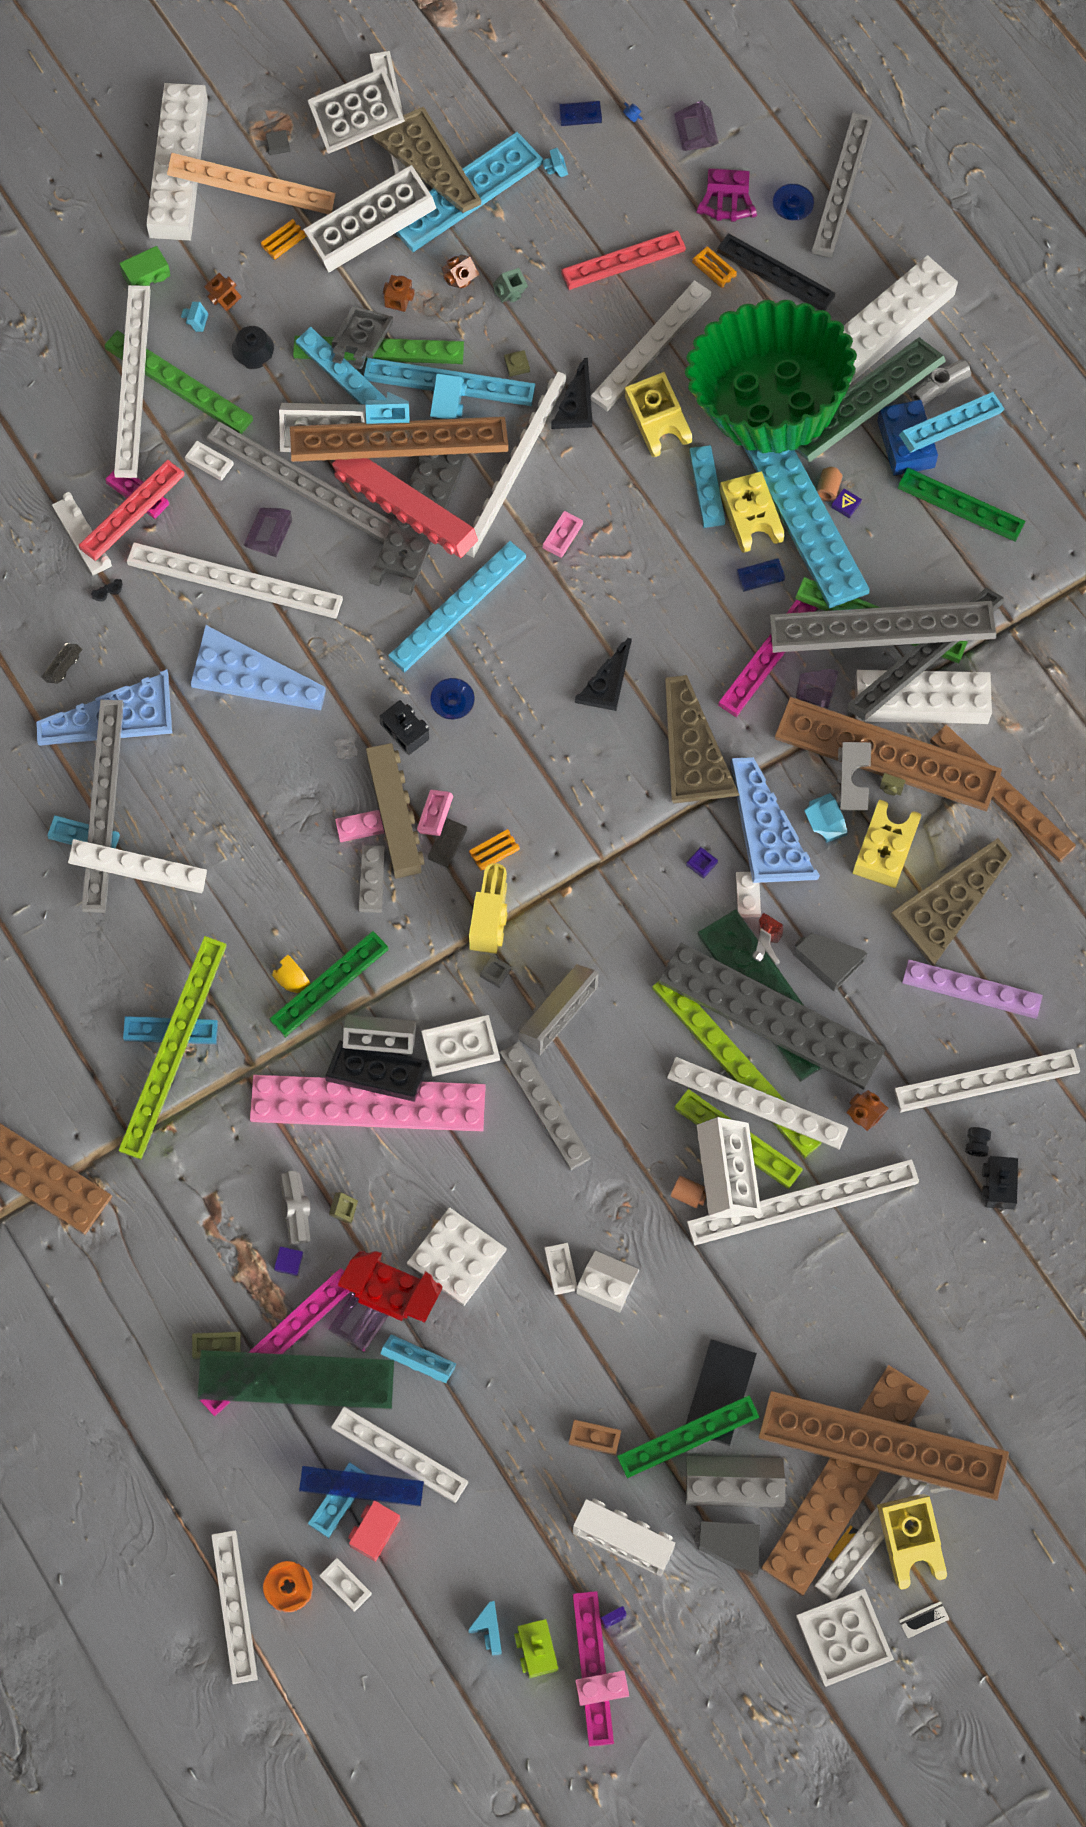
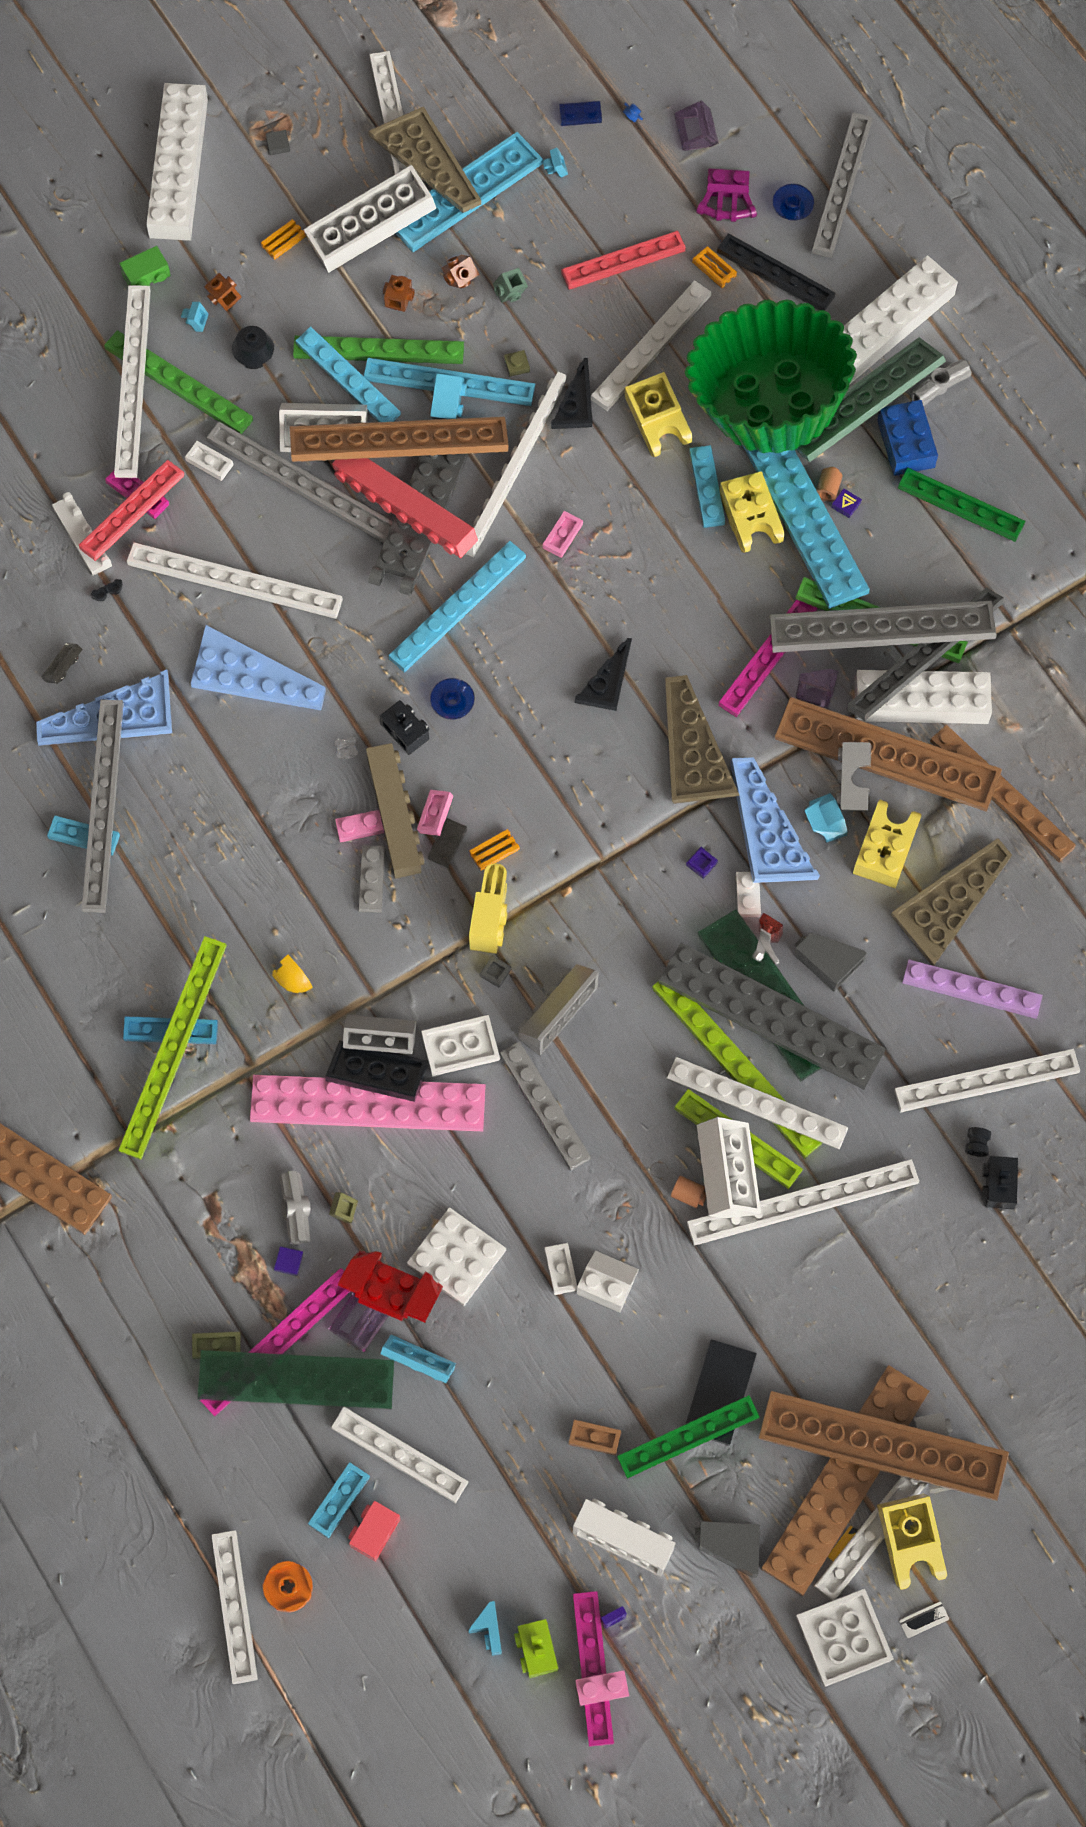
(137, 866): white plate -> none
(251, 183): light nougat plate -> none
(278, 534): clear purple tile -> none
(329, 984): green plate -> none
(345, 1584): white plate -> none
(356, 110): white slope -> none
(360, 335): dark grey tile -> none
(361, 1486): clear blue plate -> none
(387, 411): medium azure slope -> none
(735, 1481): light grey slope -> none
(760, 575): clear blue plate -> none
(866, 1109): dark orange brick -> none
(892, 785): olive plate -> none
(951, 422): medium azure plate -> none

